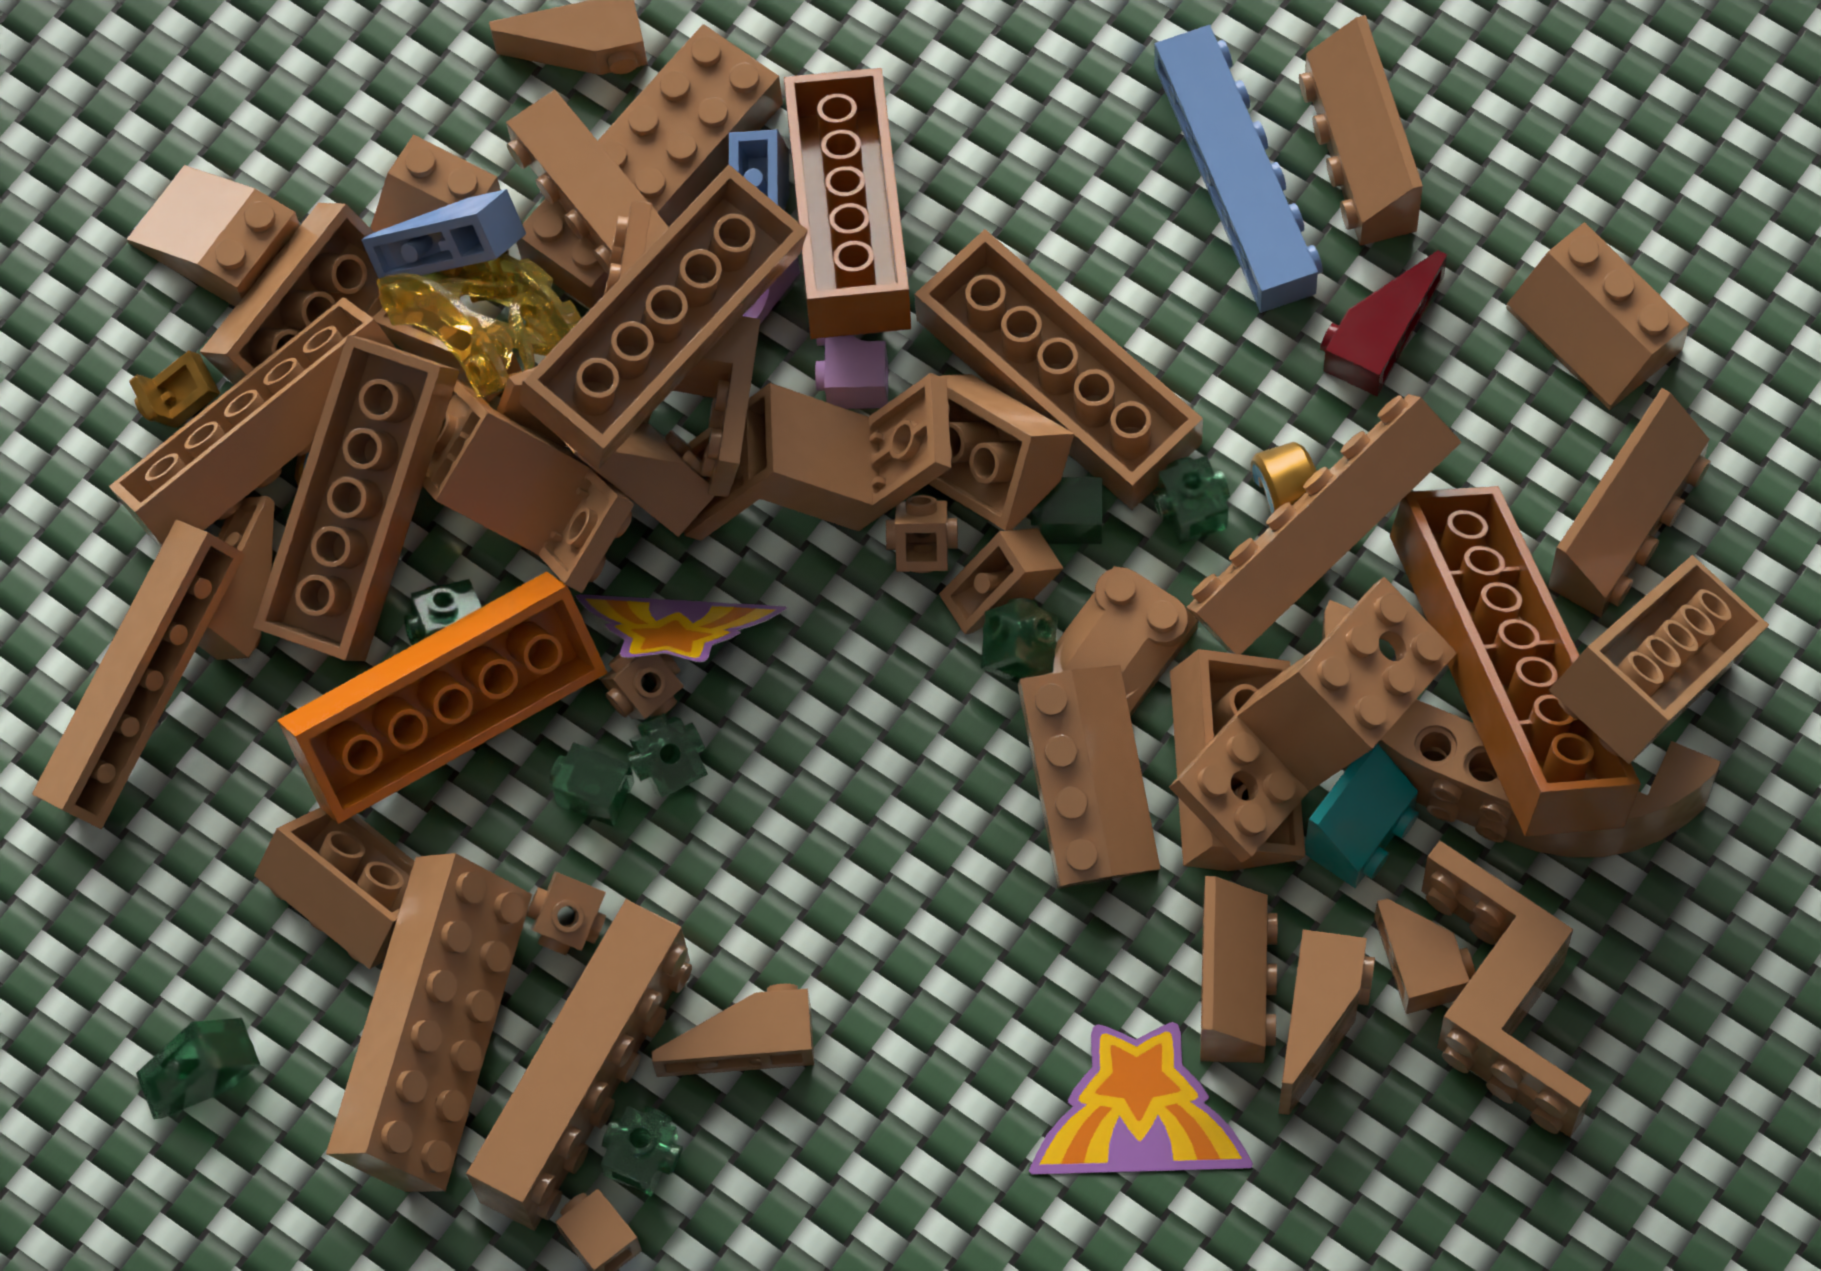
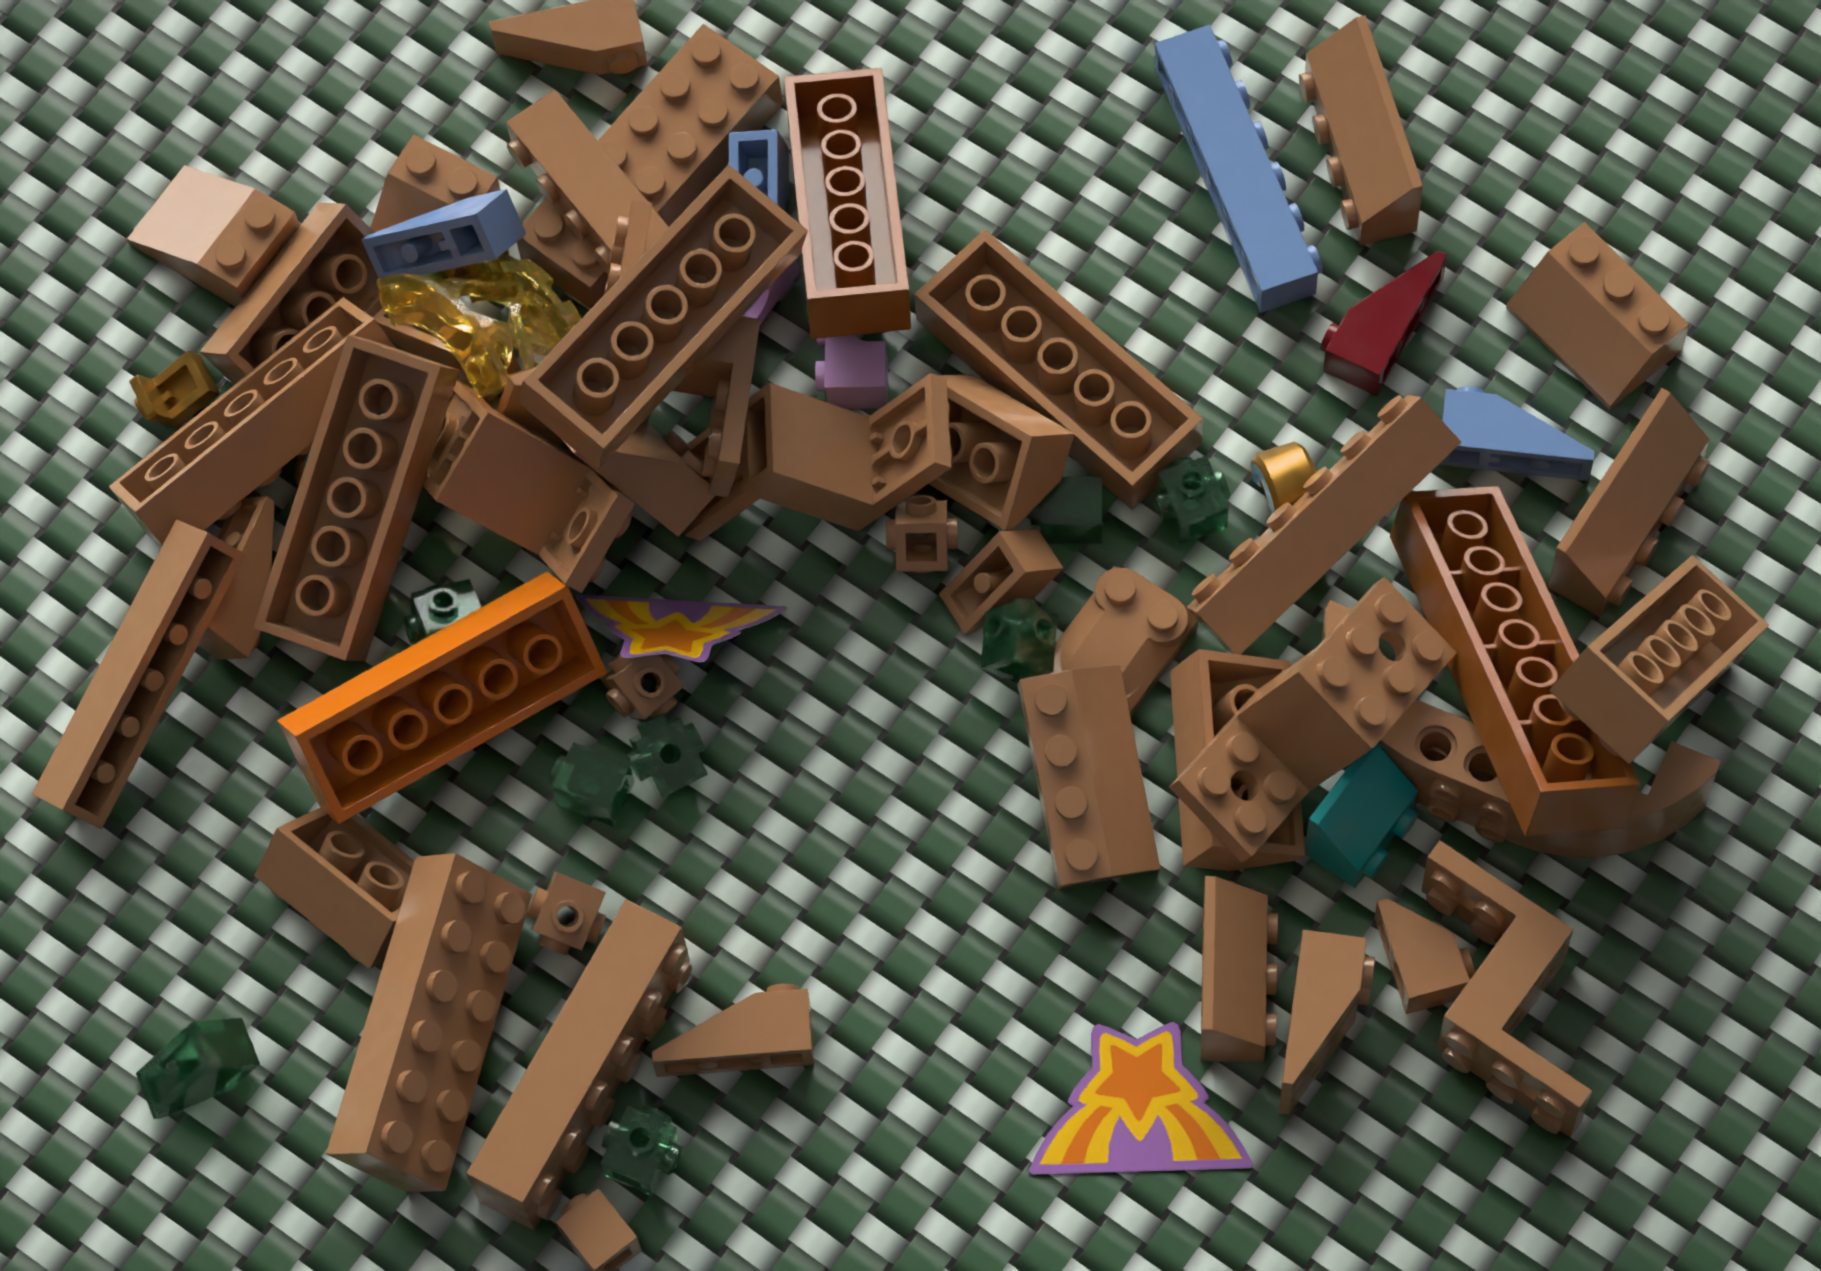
(1509, 439): none -> medium blue slope

